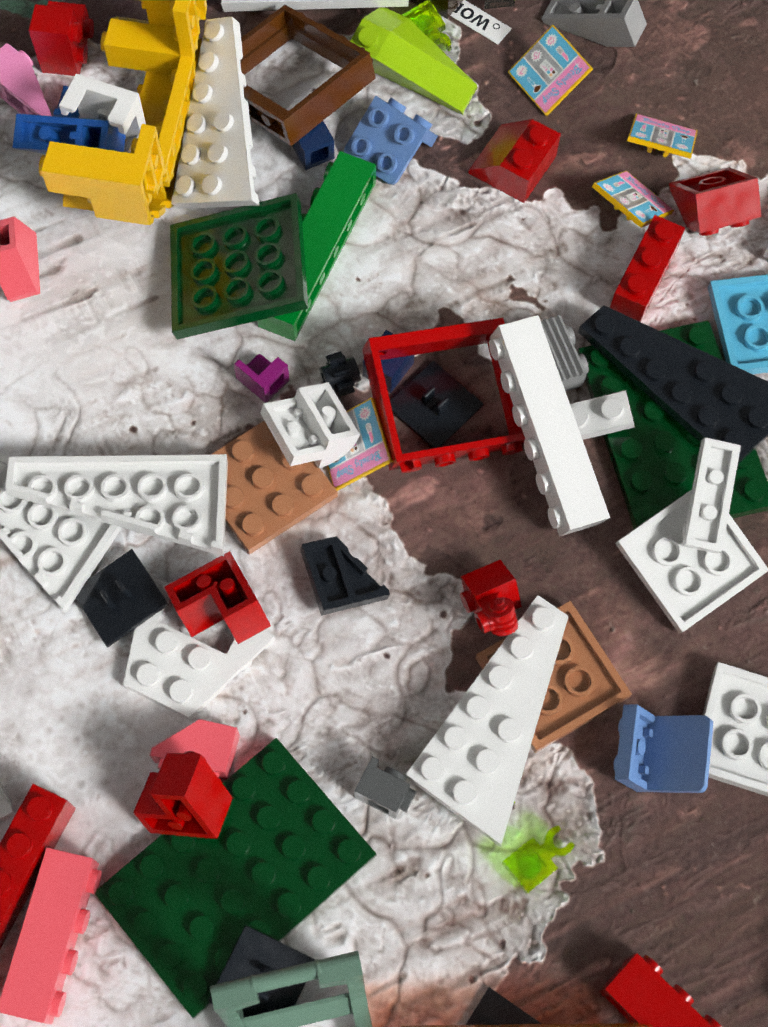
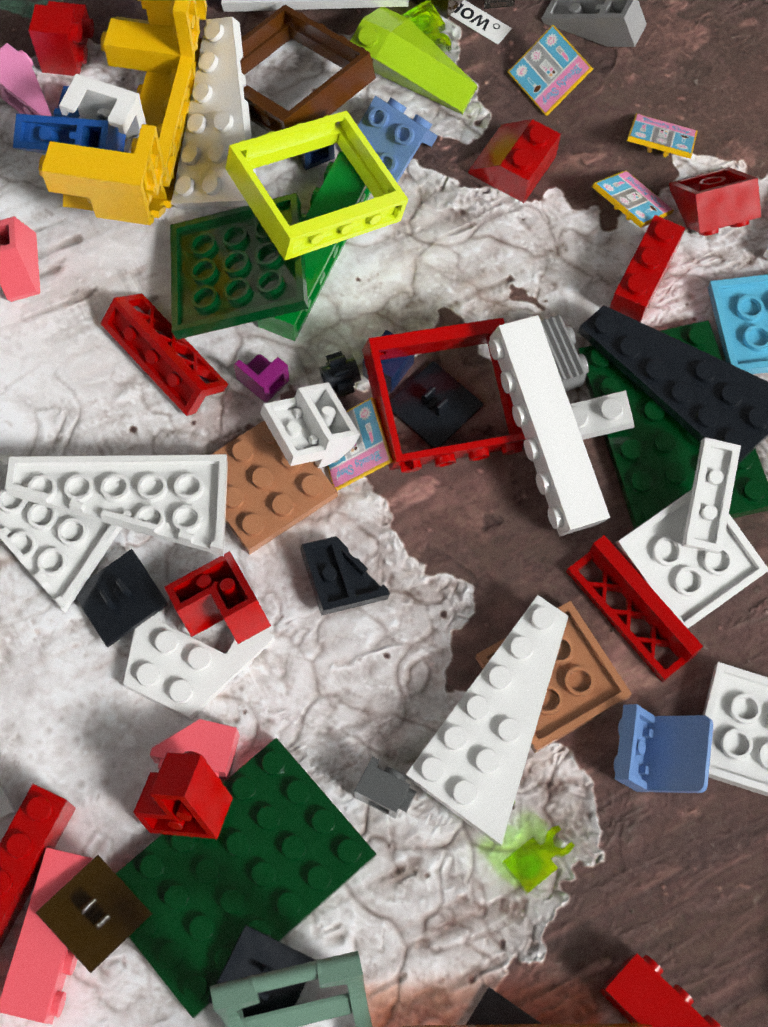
(93, 913): none -> dark brown piece
(159, 353): none -> red fence
(307, 236): none -> neon yellow window
(492, 597): red brick -> none
(643, 599): none -> red fence

